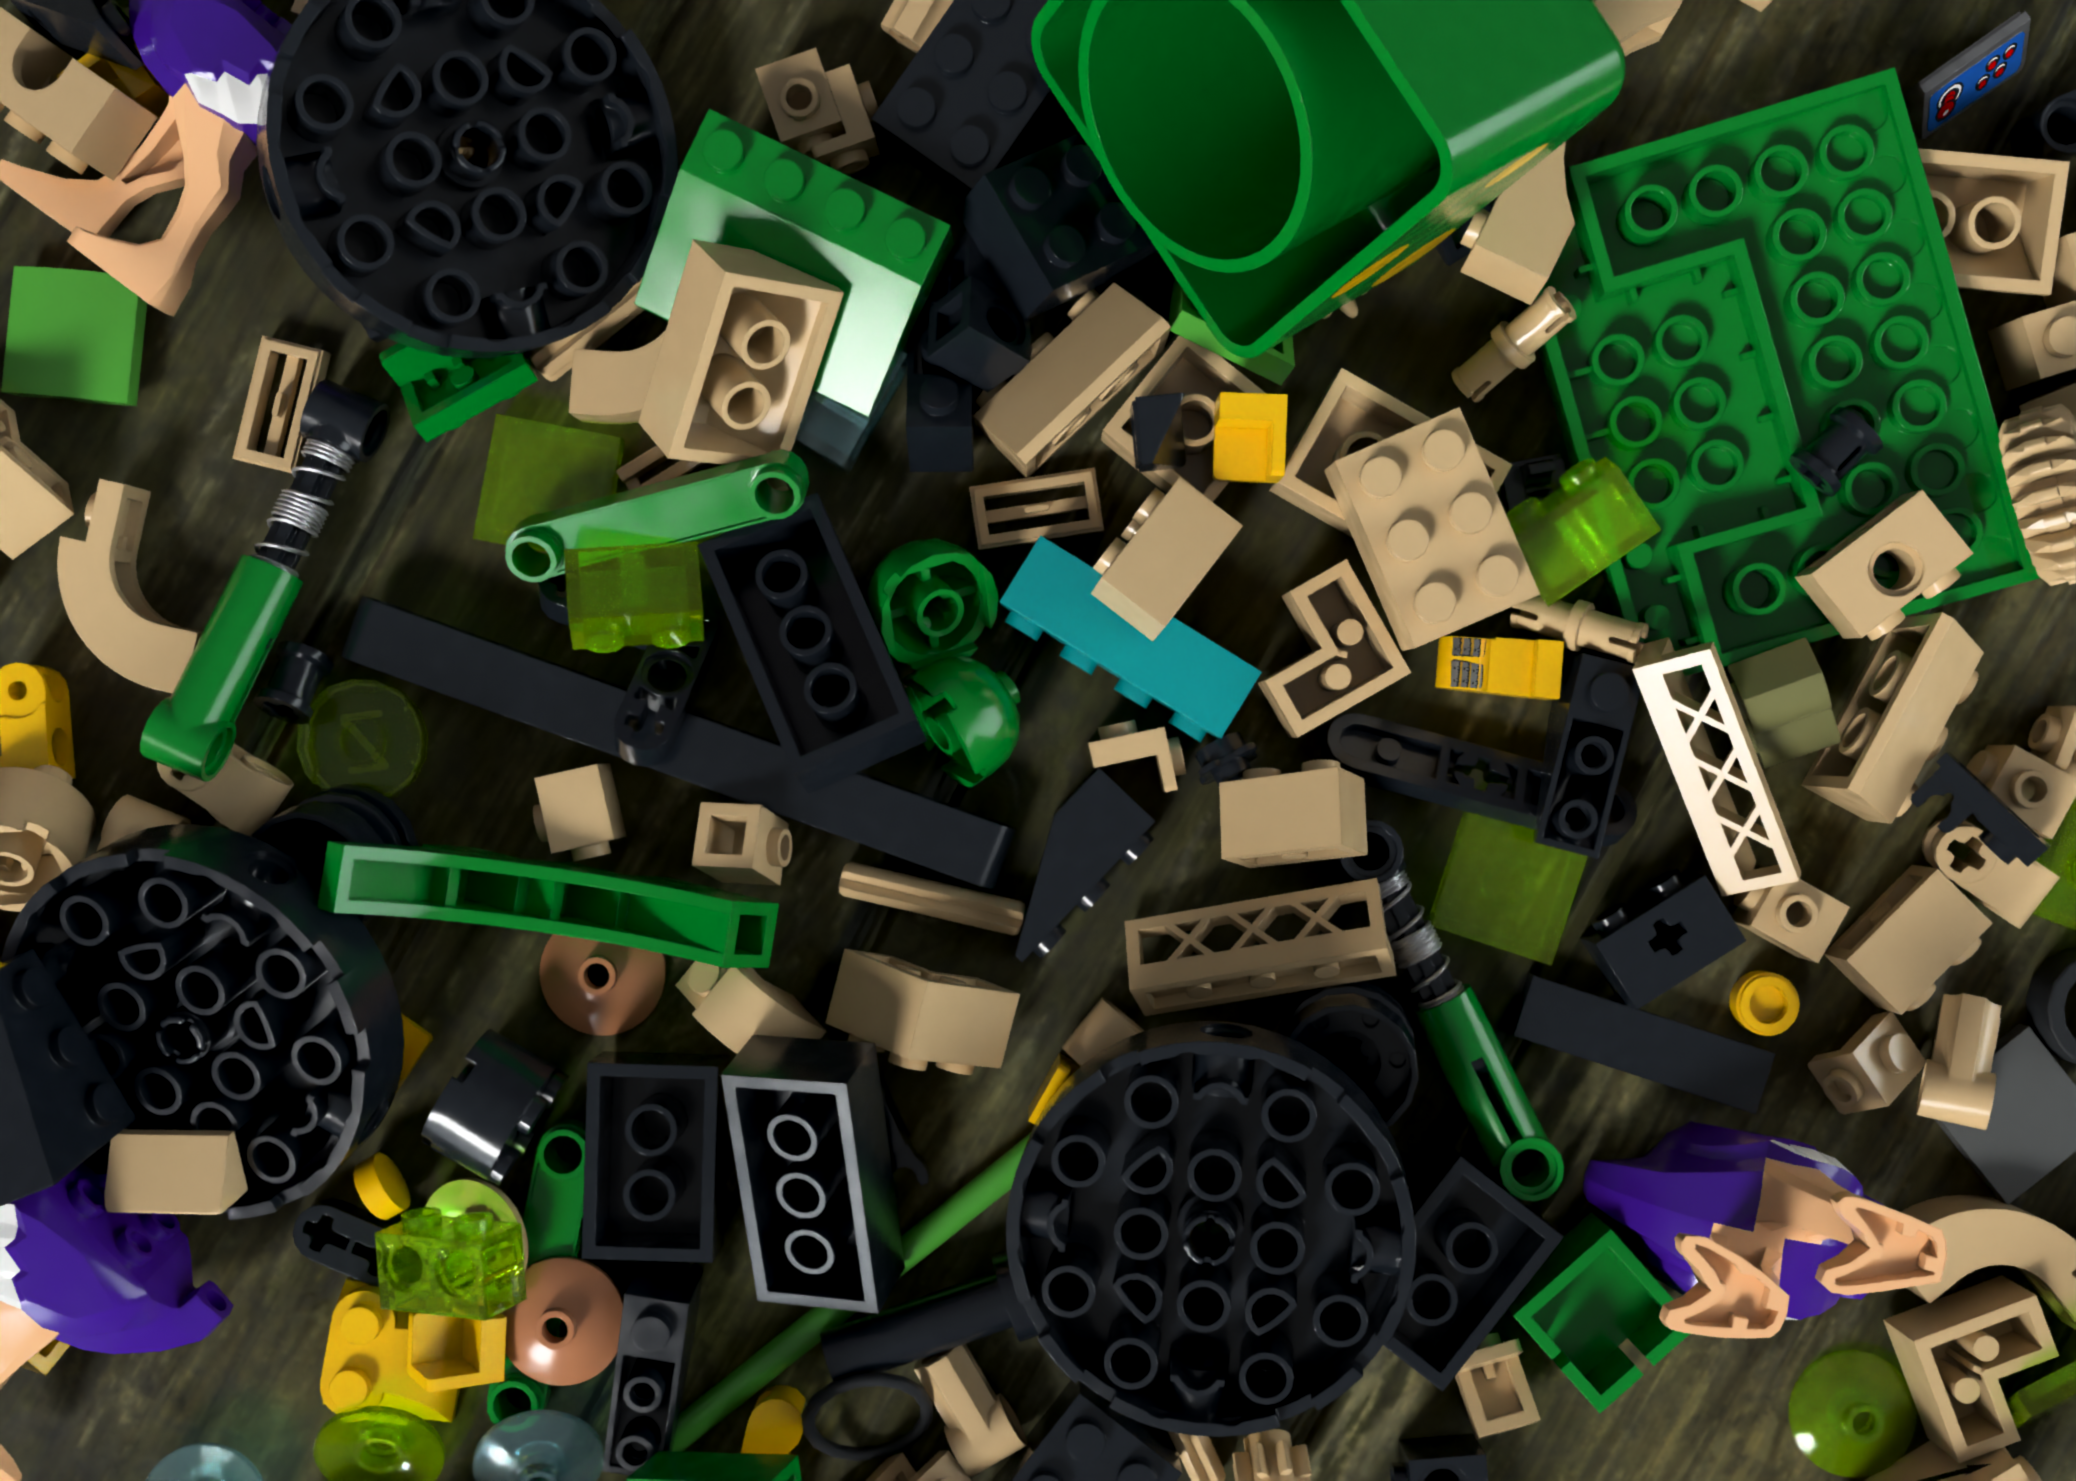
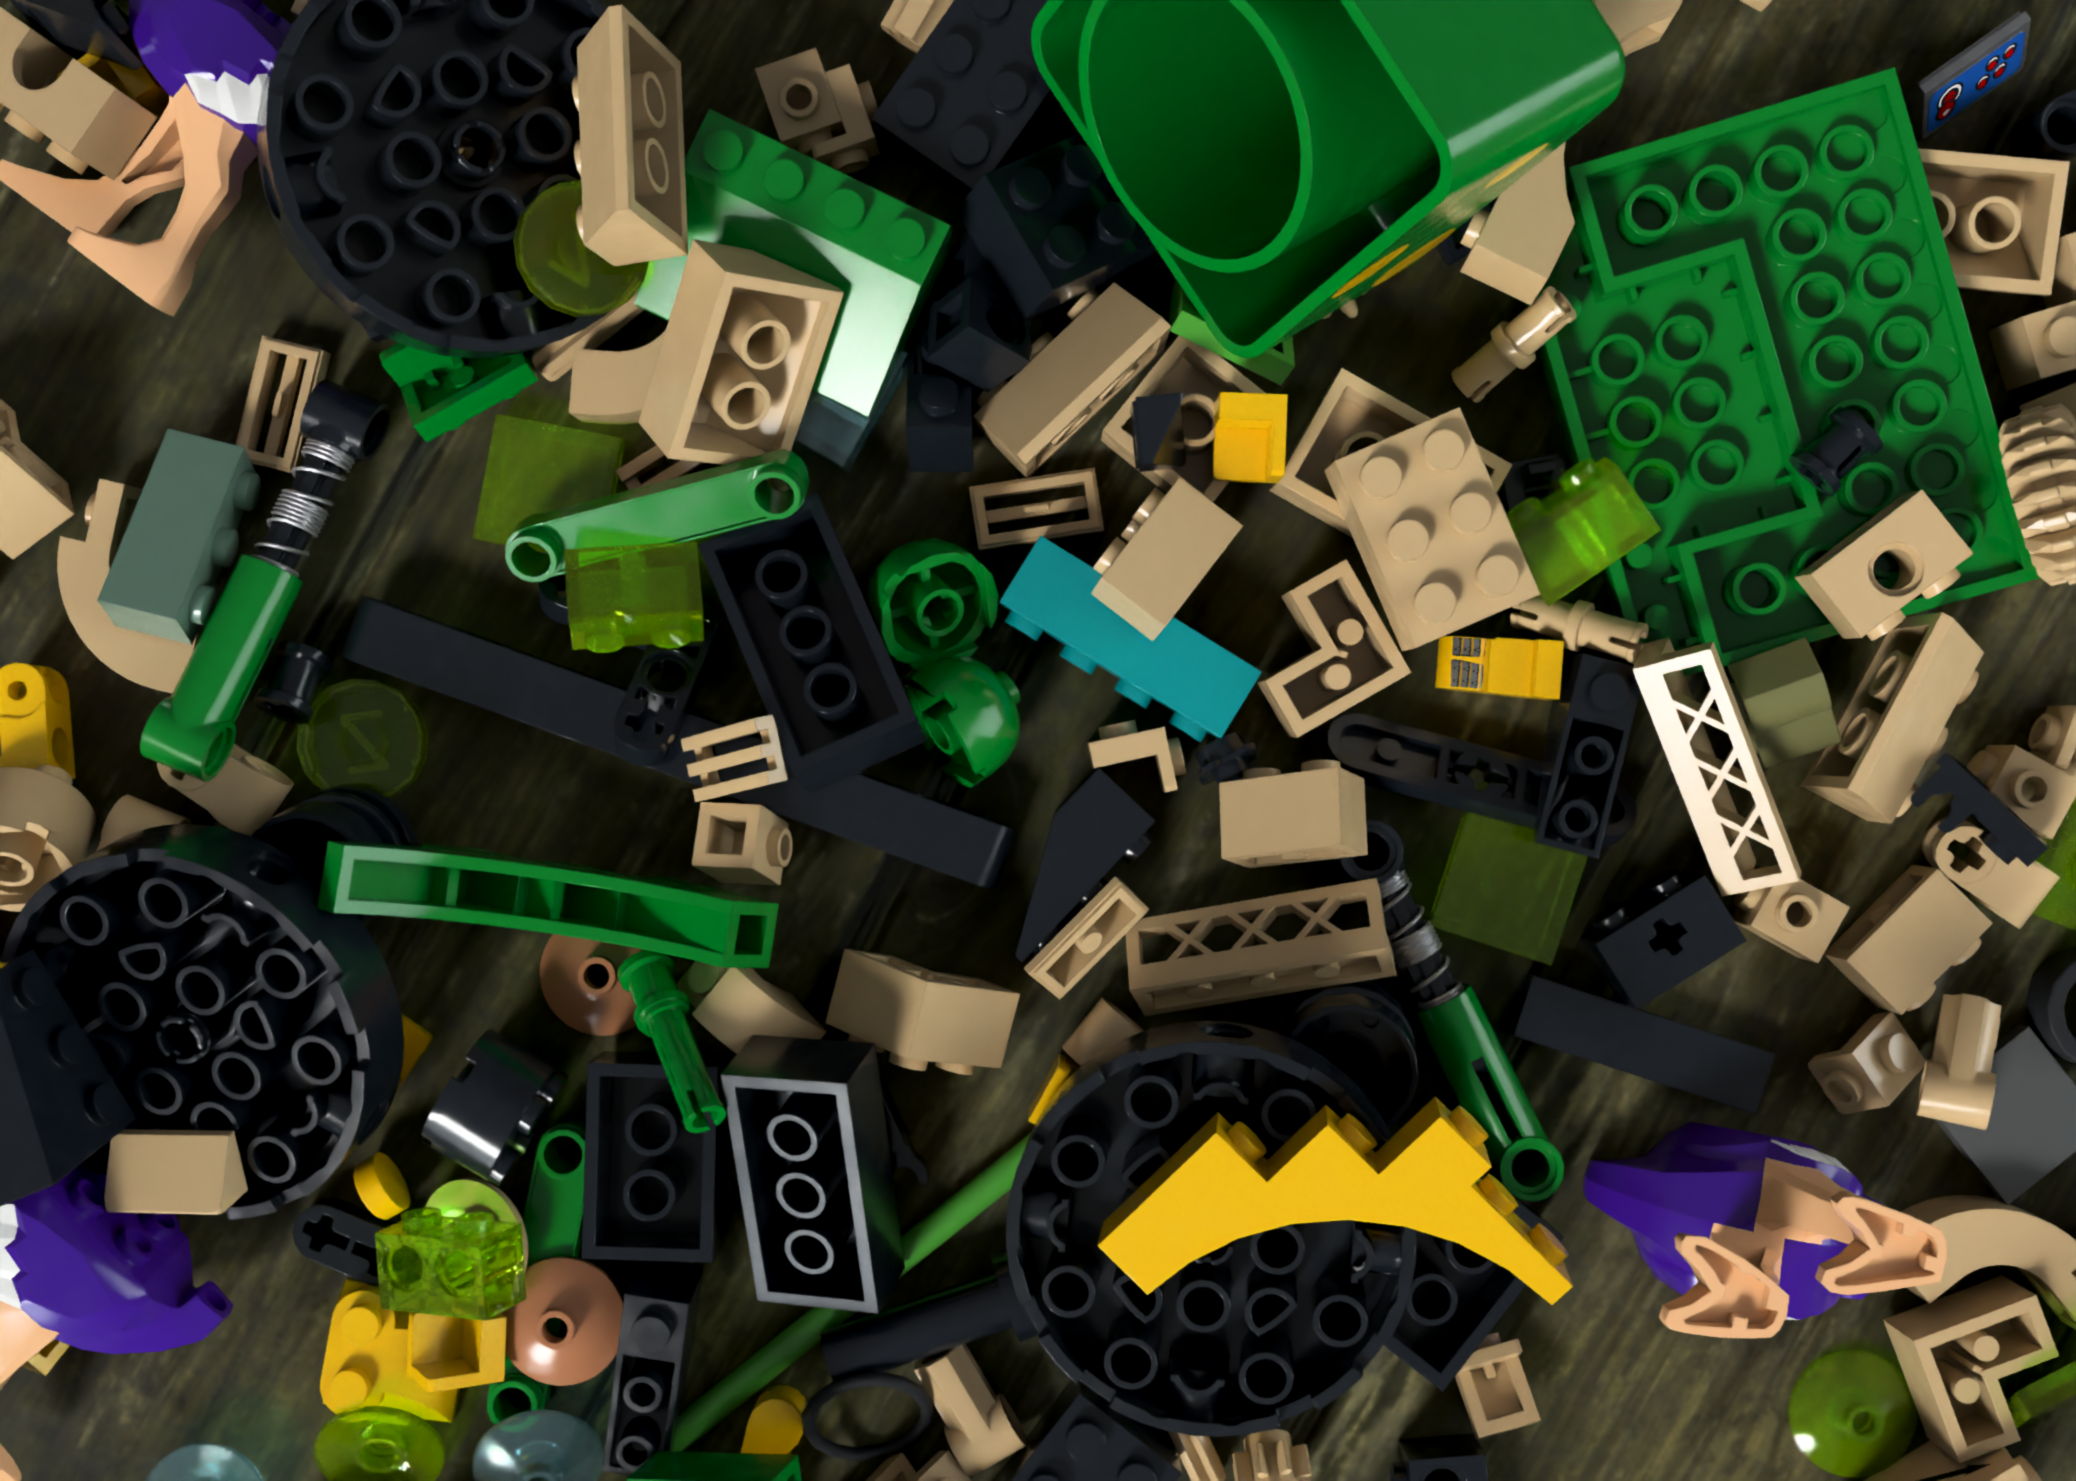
(73, 337): bright green slope -> none
(180, 537): none -> sand green brick
(560, 266): none -> clear neon green tile
(579, 811): tan brick -> none
(630, 143): none -> tan slope
(664, 1016): none -> green pin
(708, 765): none -> tan tile
(932, 898): tan axle -> none
(1087, 938): none -> tan slope
(1326, 1172): none -> yellow arch
(1590, 1302): green piece -> none
(1764, 1002): yellow tile -> none

